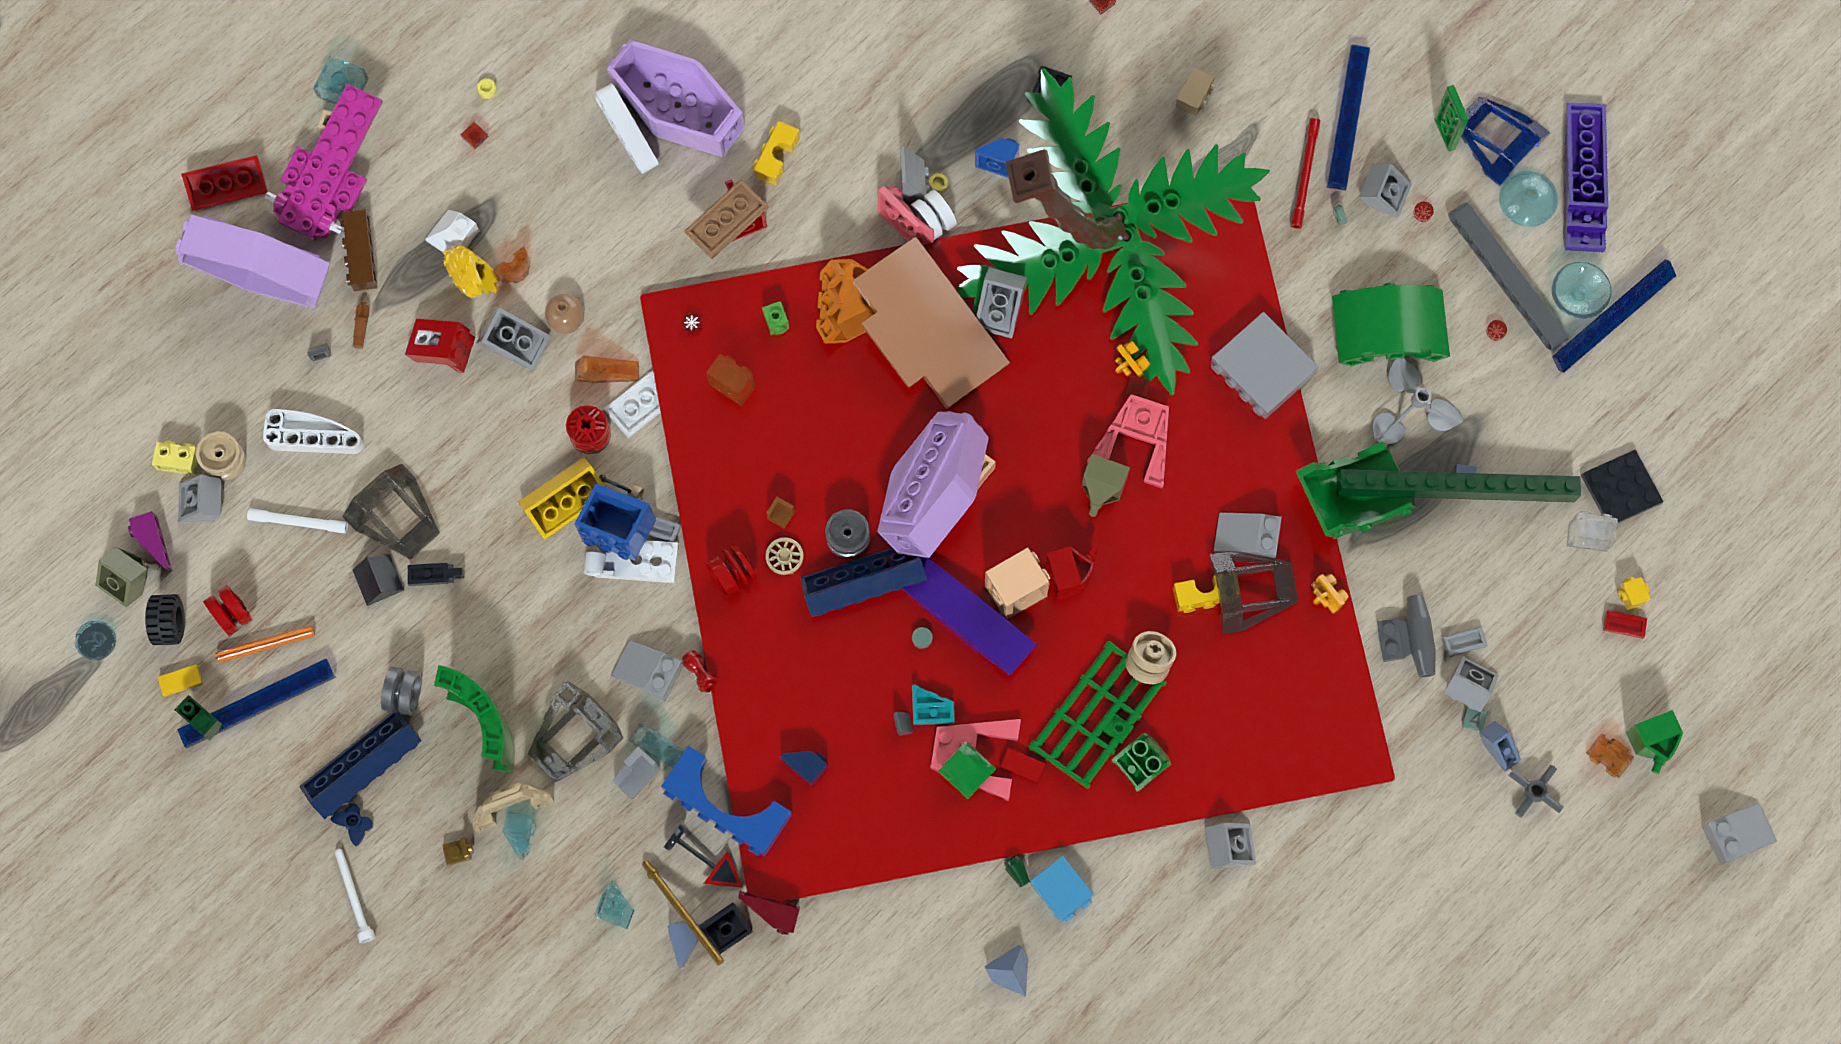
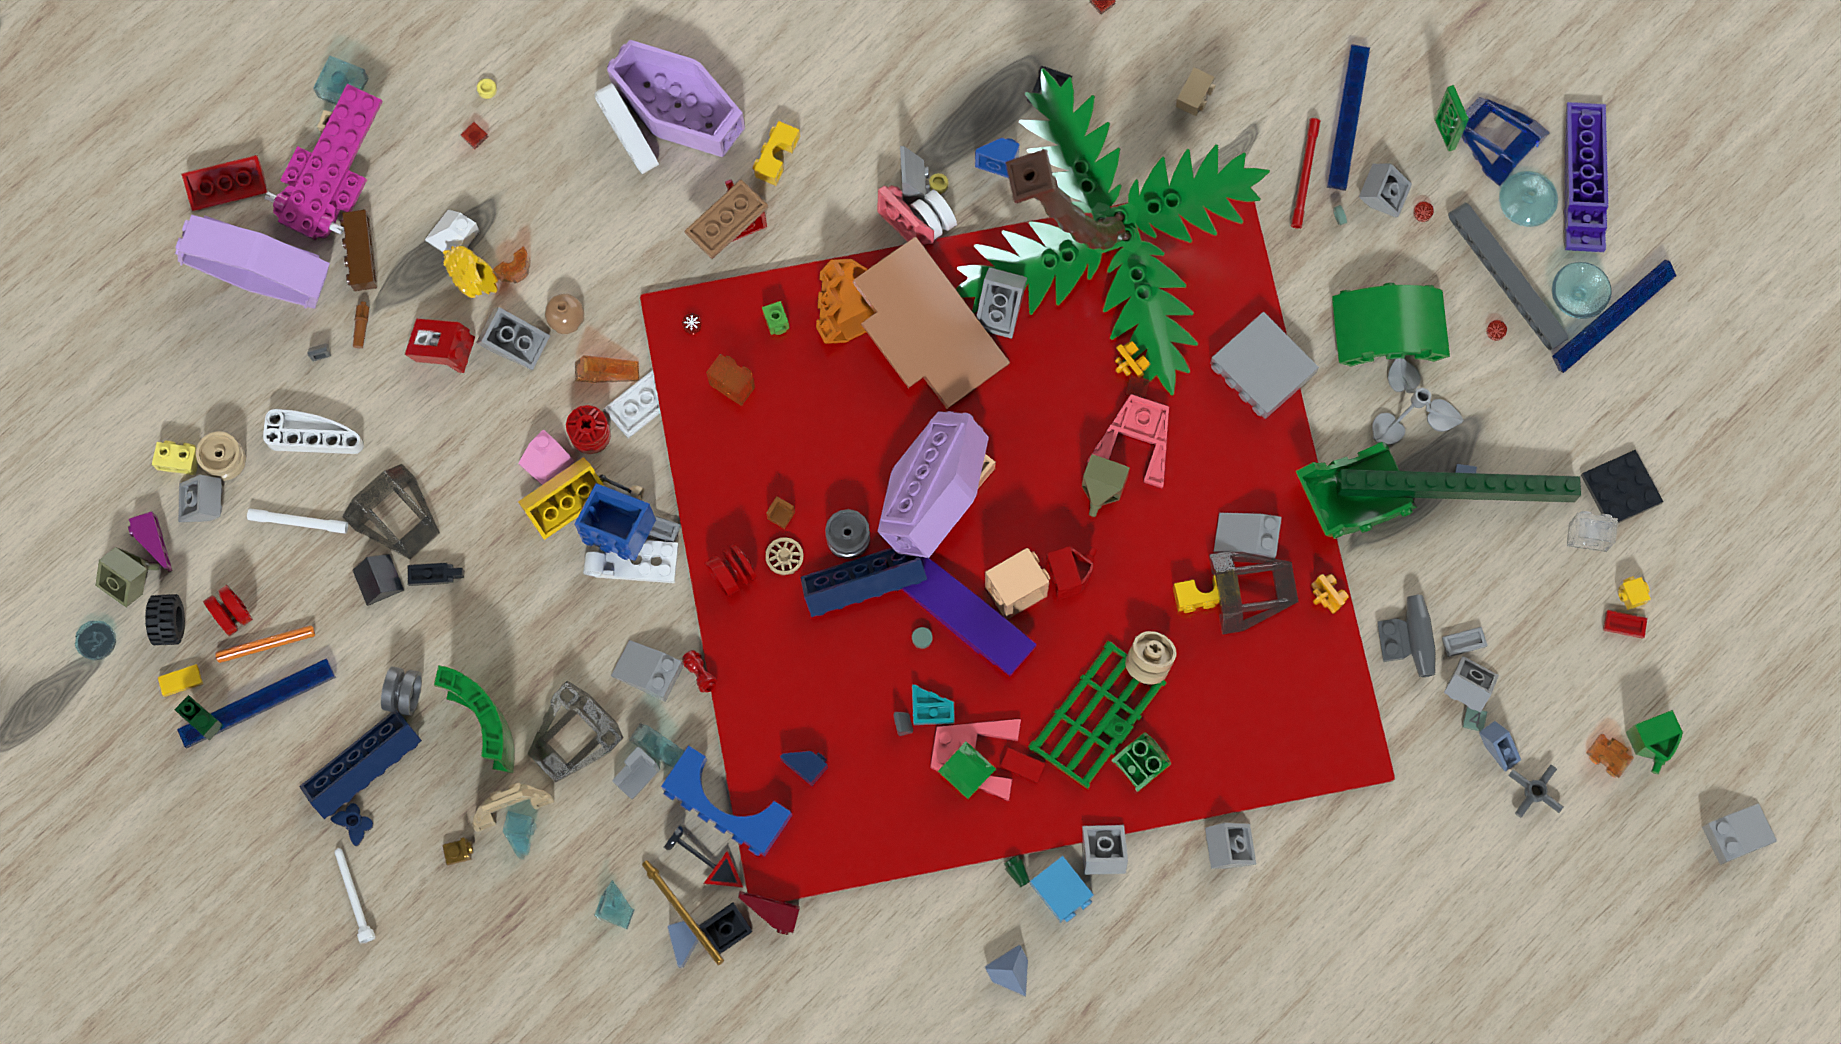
(545, 458): none -> bright pink slope
(1104, 850): none -> light grey slope

